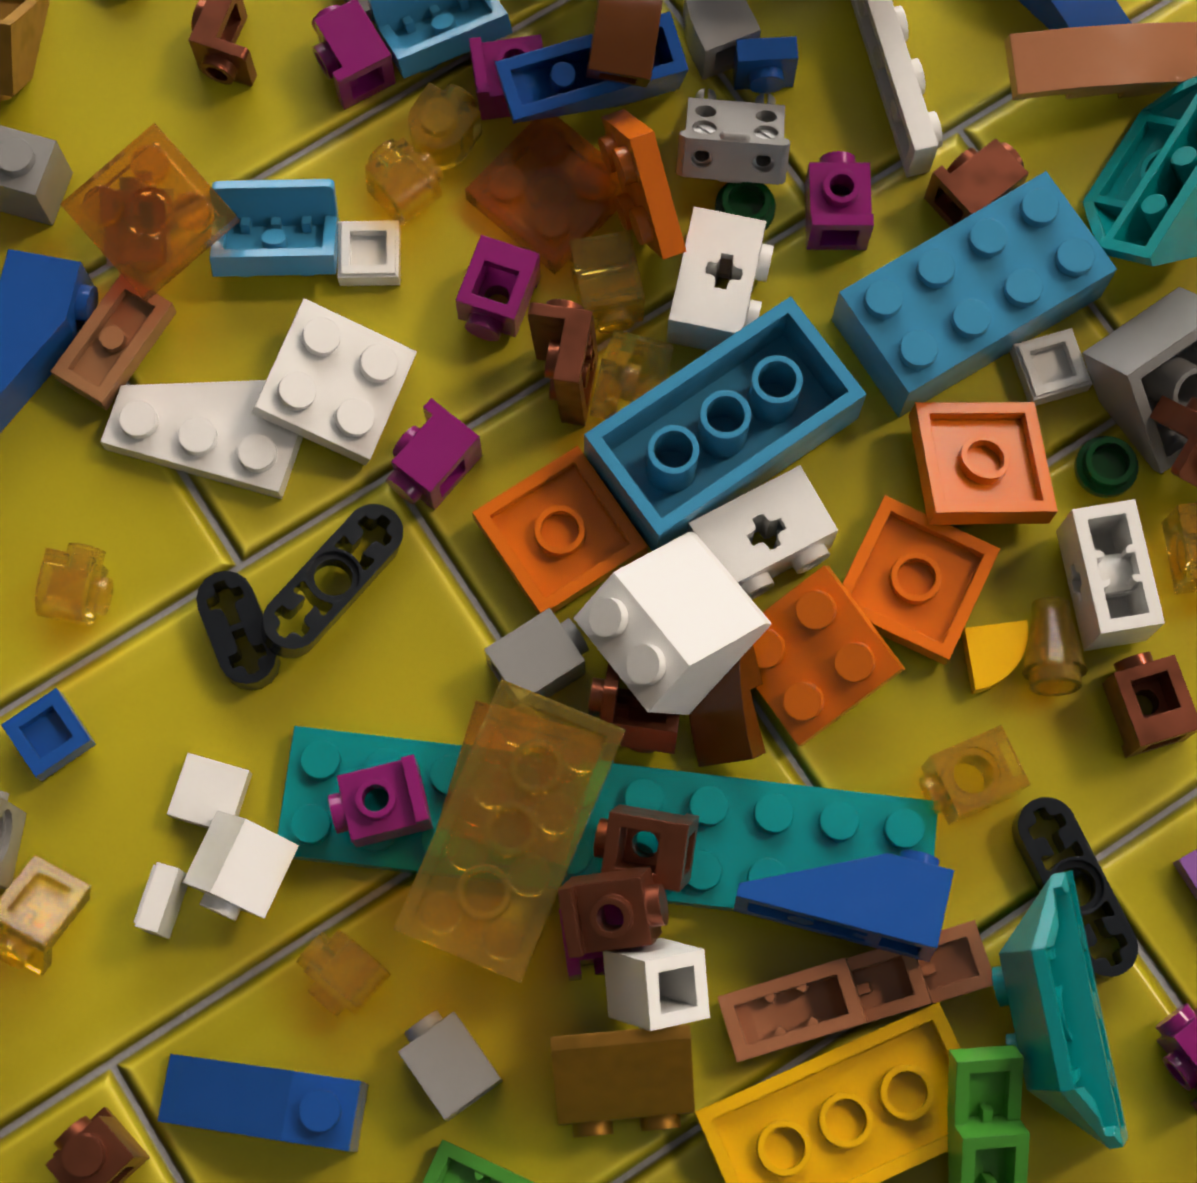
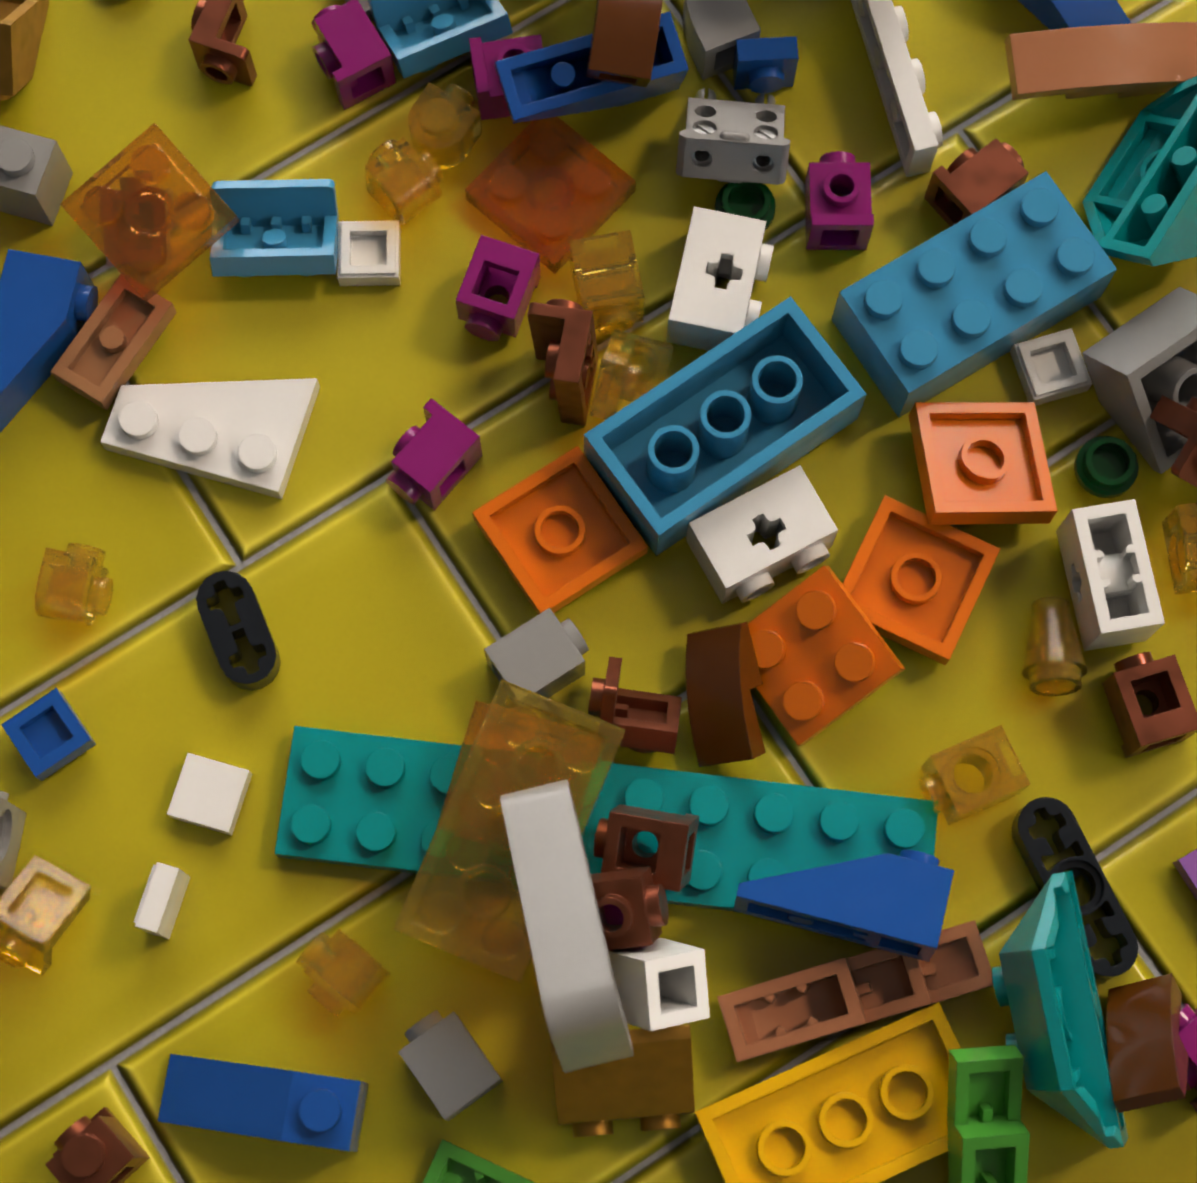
(239, 866): white brick -> none
(289, 603): black beam -> none
(334, 382): white plate -> none
(404, 813): magenta brick -> none
(565, 927): none -> light grey beam
(646, 197): orange plate -> none
(672, 624): white slope -> none
(993, 652): yellow tile -> none
(1144, 1044): none -> reddish brown slope

